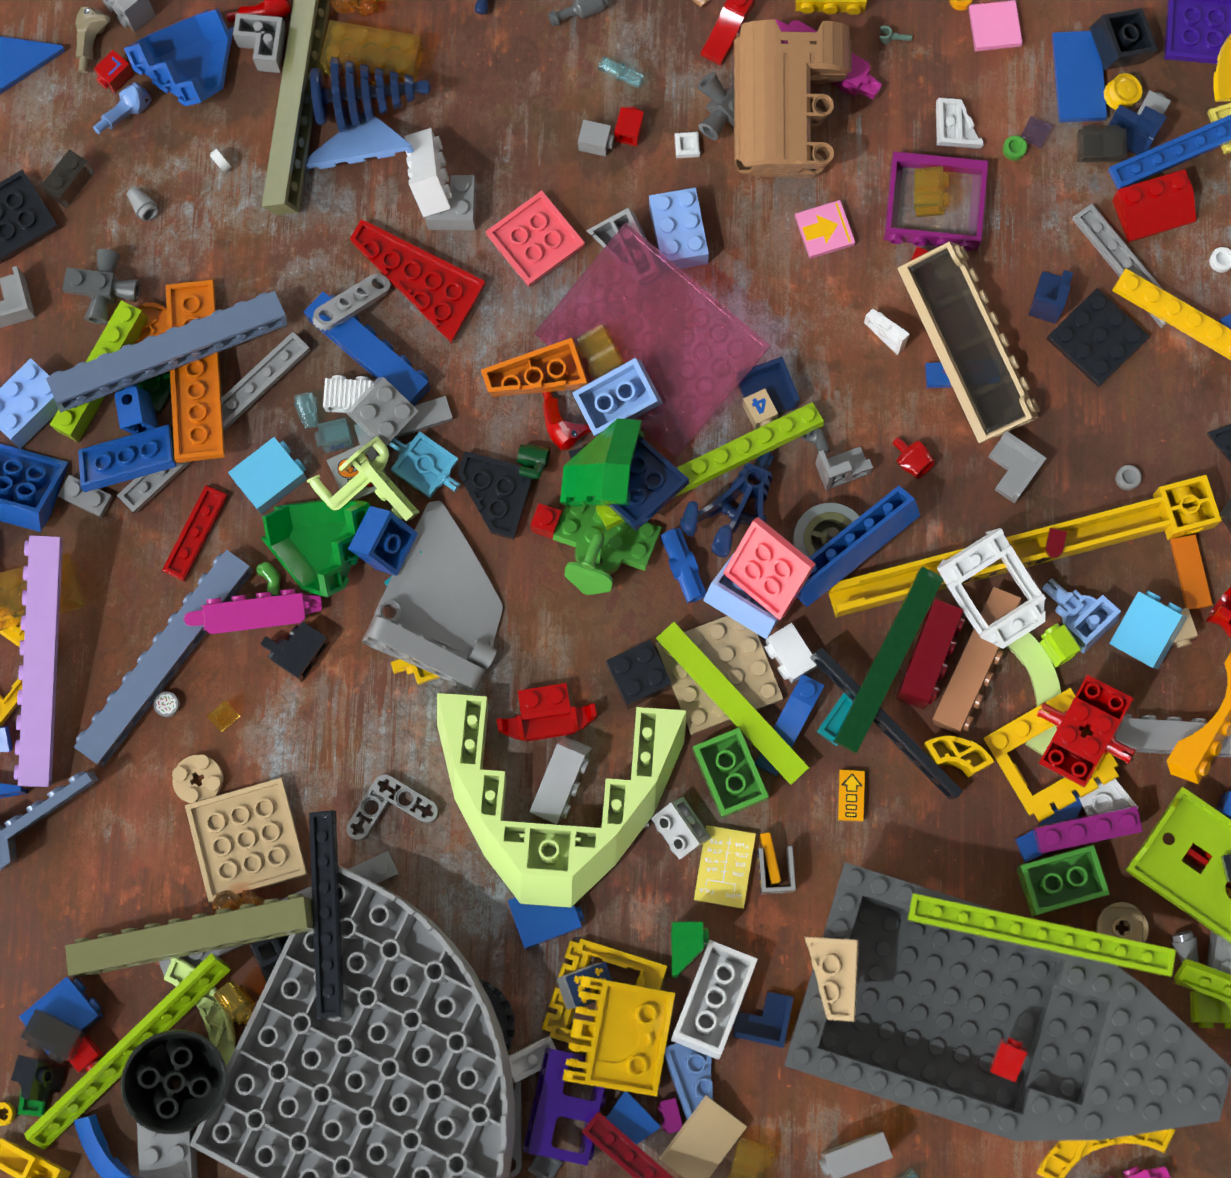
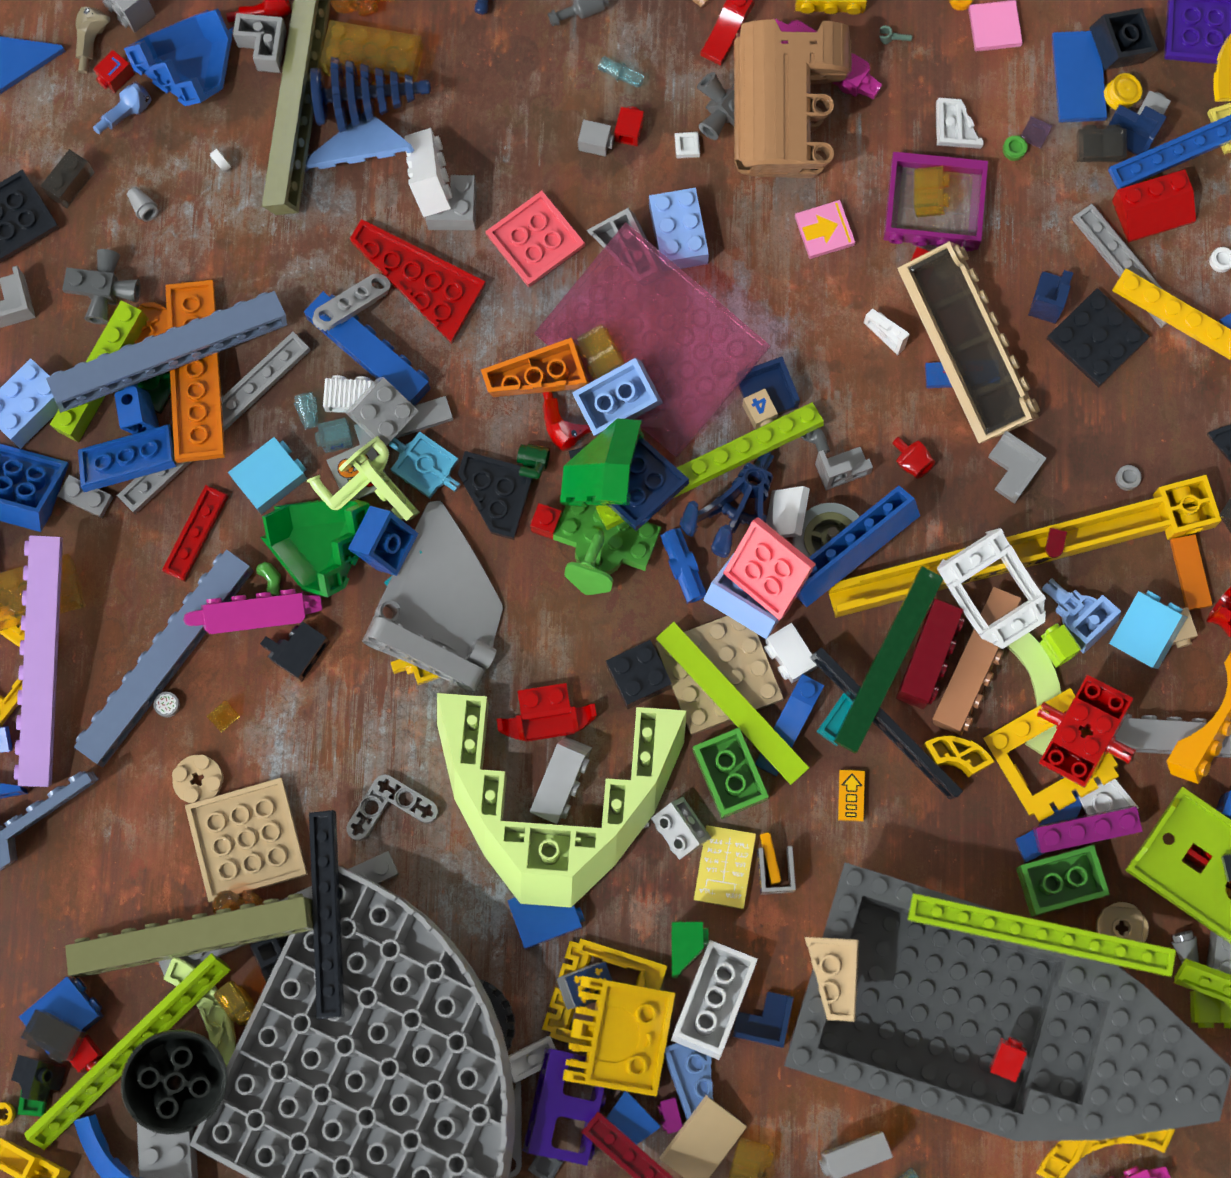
(788, 511): none -> white tile

